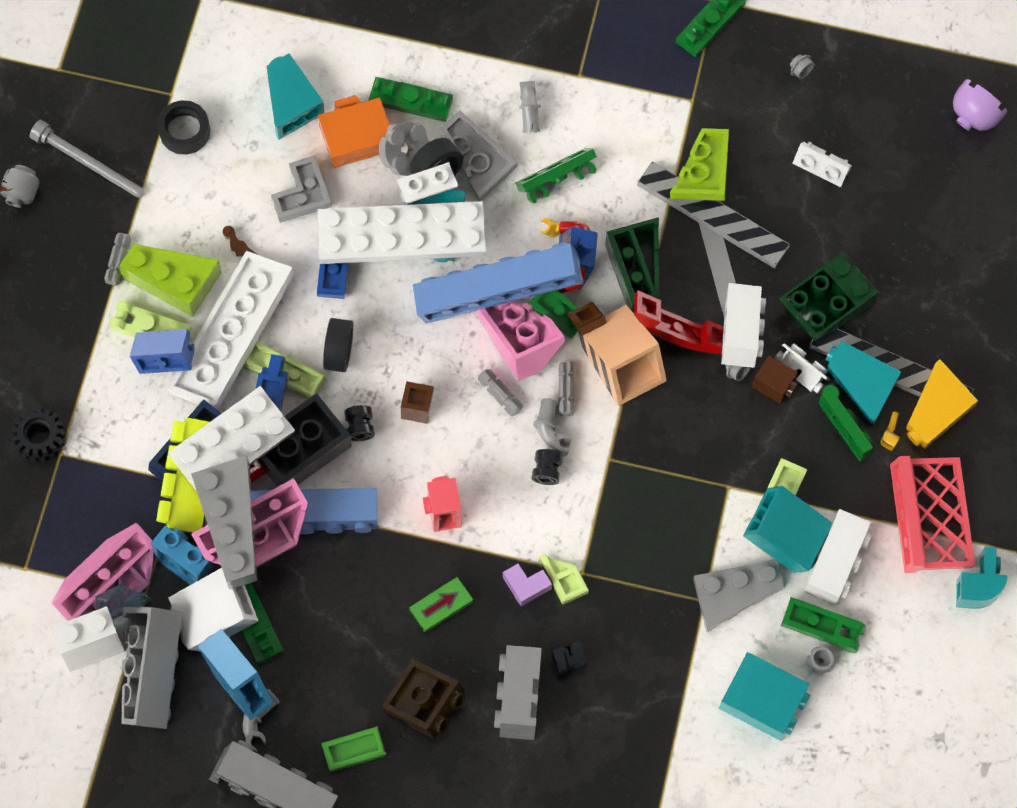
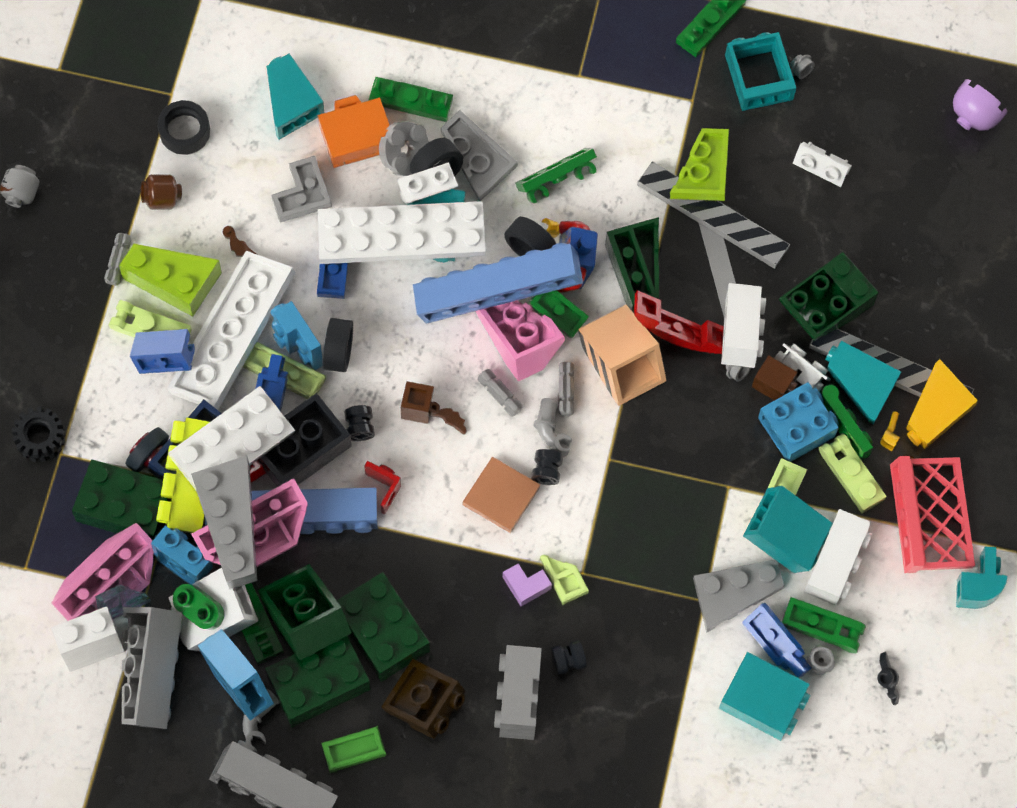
(42, 133): light grey piece -> none
(118, 498): none -> dark green brick
(146, 449): none -> black wheel
(160, 192): none -> reddish brown head
(195, 606): none -> green plate
(295, 335): none -> dark azure plate
(304, 612): none -> dark green brick
(317, 681): none -> dark green brick
(383, 627): none -> dark green brick
(386, 476): none -> red bracket
(441, 604): bright green tile -> none
(443, 504): coral brick -> none
(449, 416): none -> reddish brown piece
(501, 494): none -> nougat tile
(527, 235): none -> black tyre
(529, 106): light grey piece -> none
(587, 318): reddish brown tile -> none
(768, 93): none -> teal window
(776, 640): none -> hinge
(798, 422): none -> dark azure brick
(852, 474): none -> yellowish green plate
(888, 678): none -> black piece

